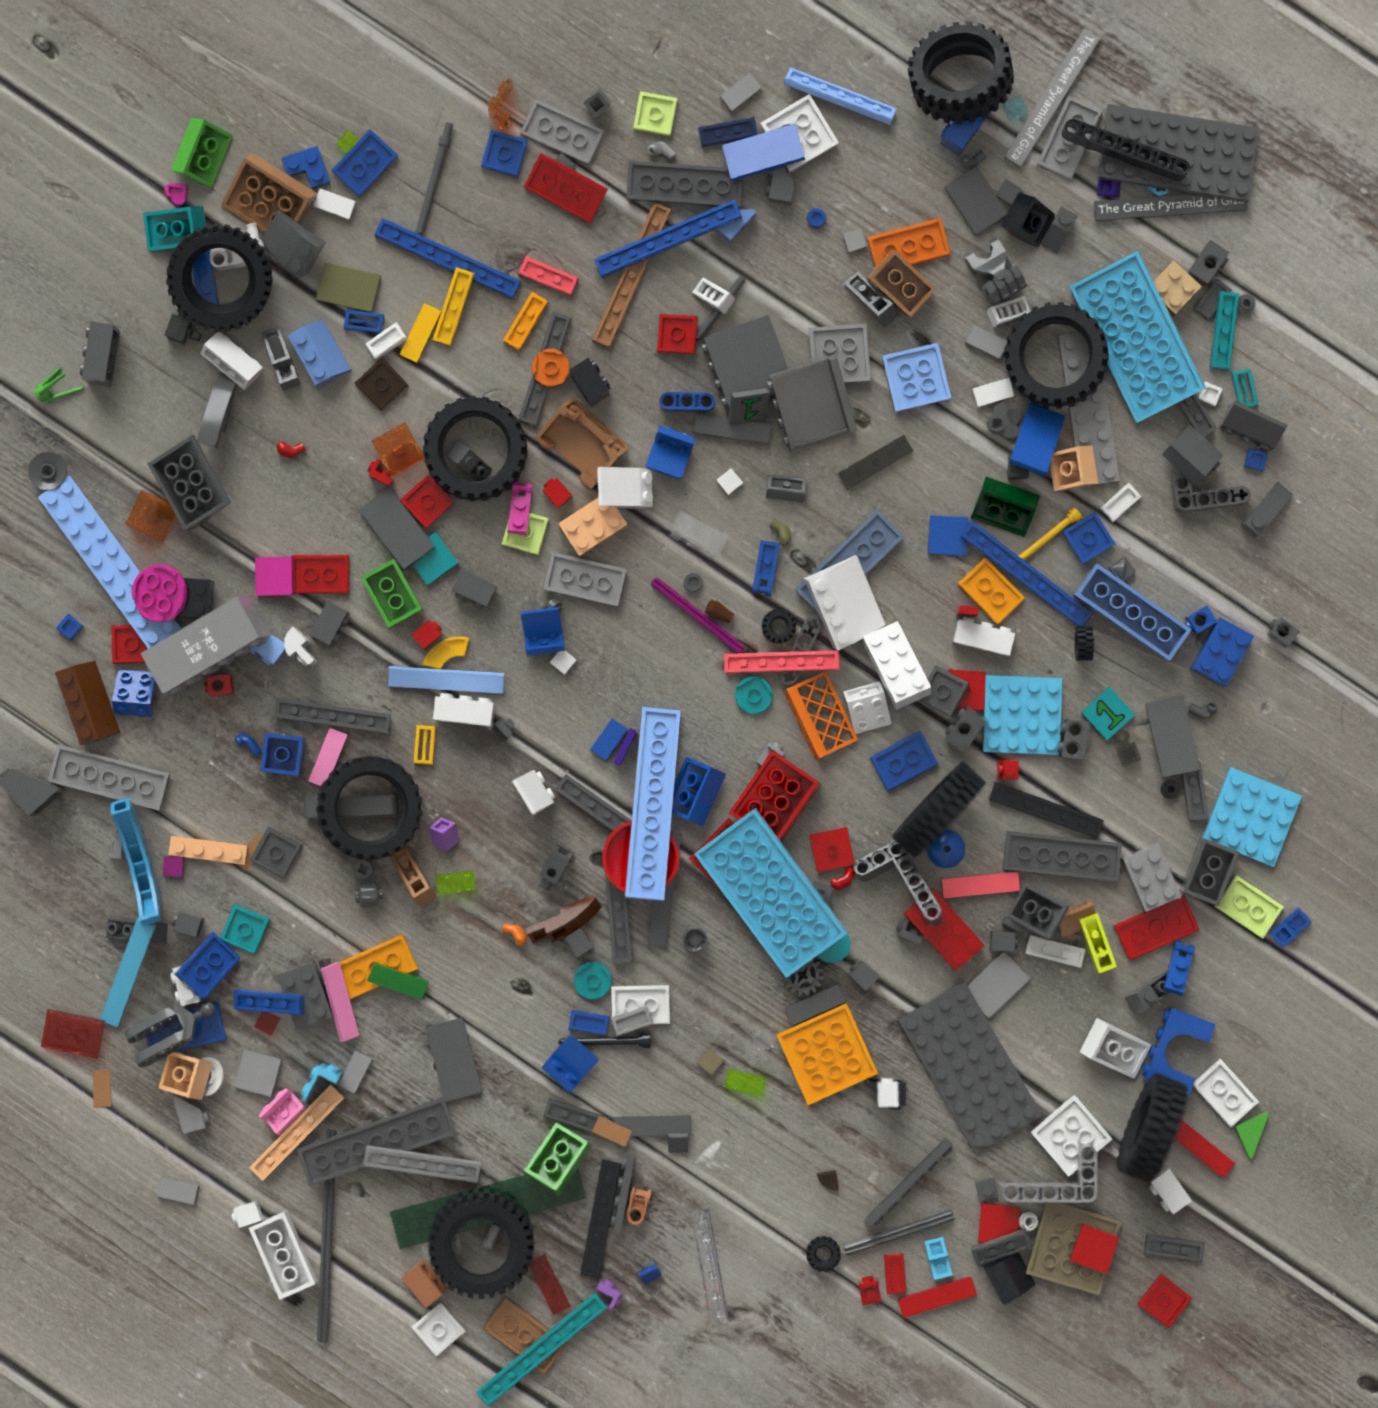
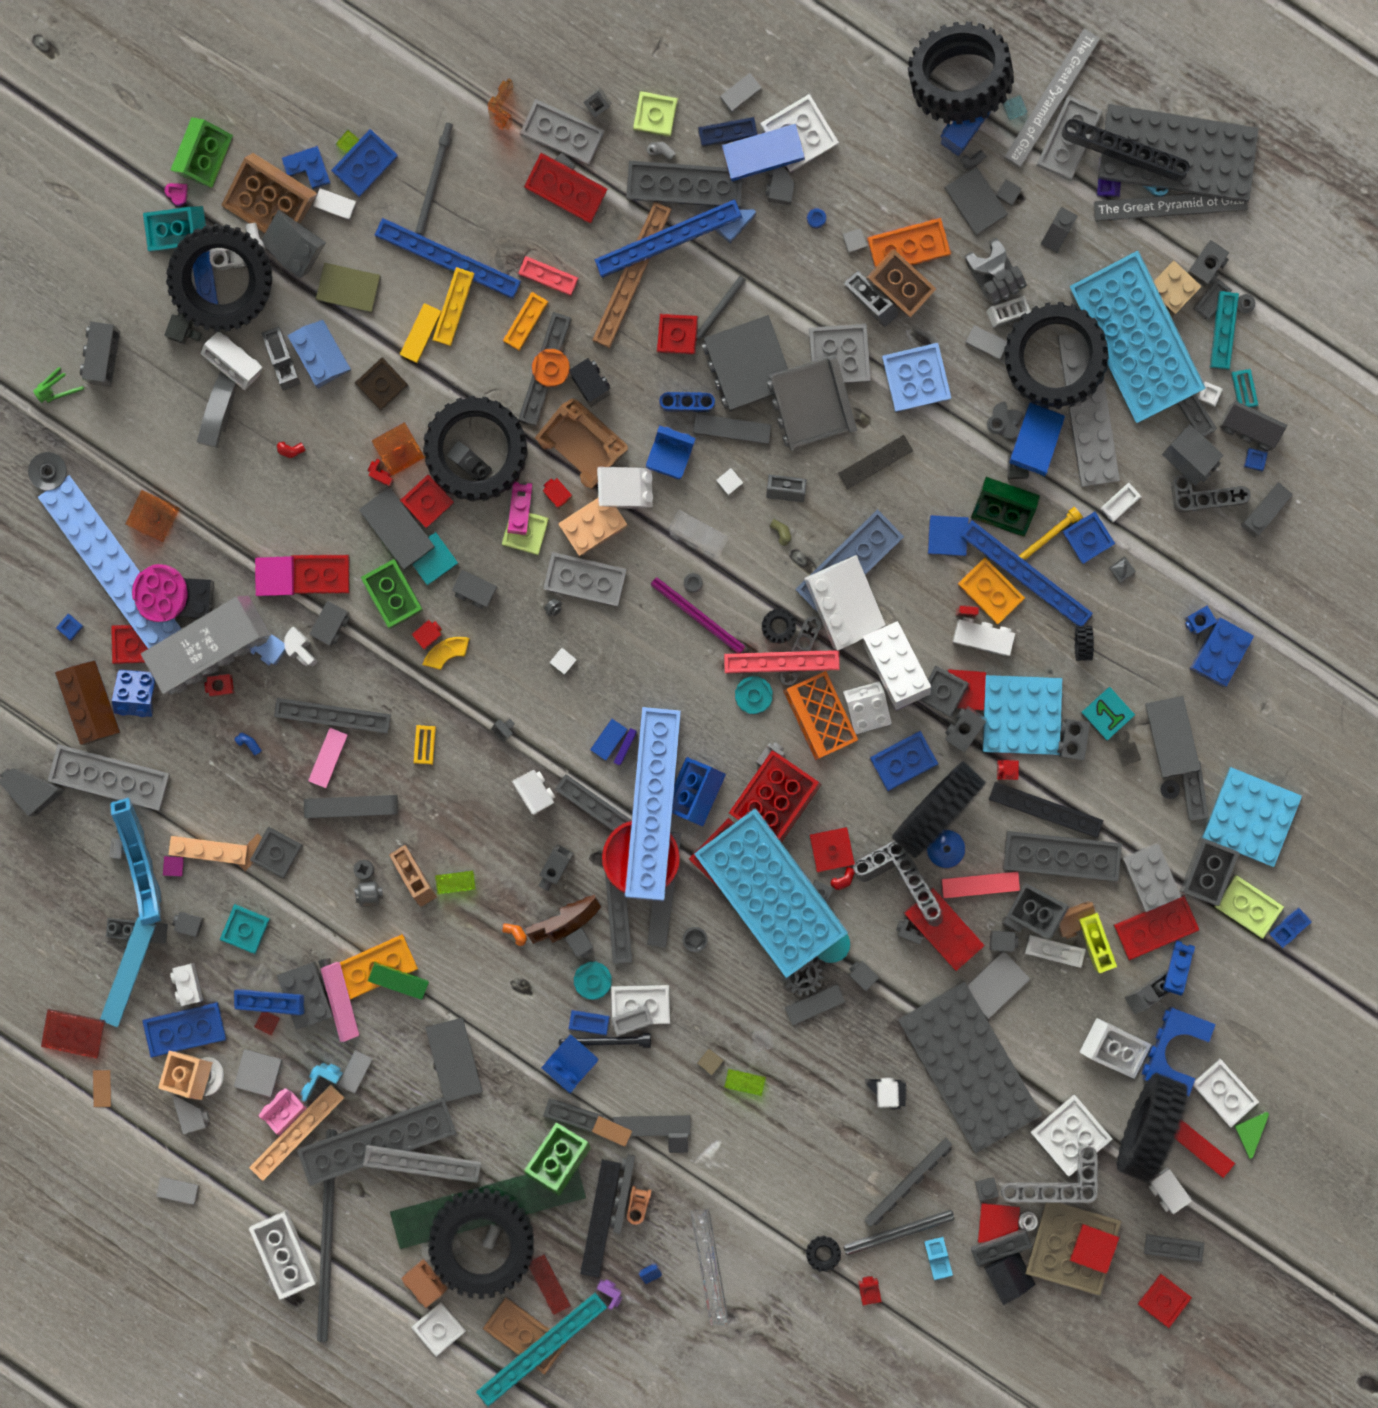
(171, 1043): dark grey piece -> none
(189, 483): dark grey slope -> none
(207, 966): blue tile -> none
(247, 1214): white brick -> none
(283, 754): blue brick -> none
(360, 321): blue tile -> none
(386, 341): white tile -> none
(403, 831): black tyre -> none
(444, 834): medium lavender panel -> none
(446, 679): light blue tile -> none
(464, 710): white brick -> none
(504, 153): blue tile -> none
(542, 631): blue bracket -> none
(718, 611): reddish brown cone -> none
(724, 300): white slope -> none
(749, 406): dark grey tile -> none
(765, 567): blue plate -> none
(827, 1054): light orange plate -> none
(828, 1179): dark brown tile -> none
(840, 96): light blue tile -> none
(894, 1273): red tile -> none
(937, 1296): red tile -> none
(993, 392): white tile -> none
(1028, 219): black slope -> none
(1073, 468): light nougat brick -> none
(1132, 612): medium blue brick -> none
(1205, 711): dark grey arm -> none
(1291, 632): dark grey brick -> none

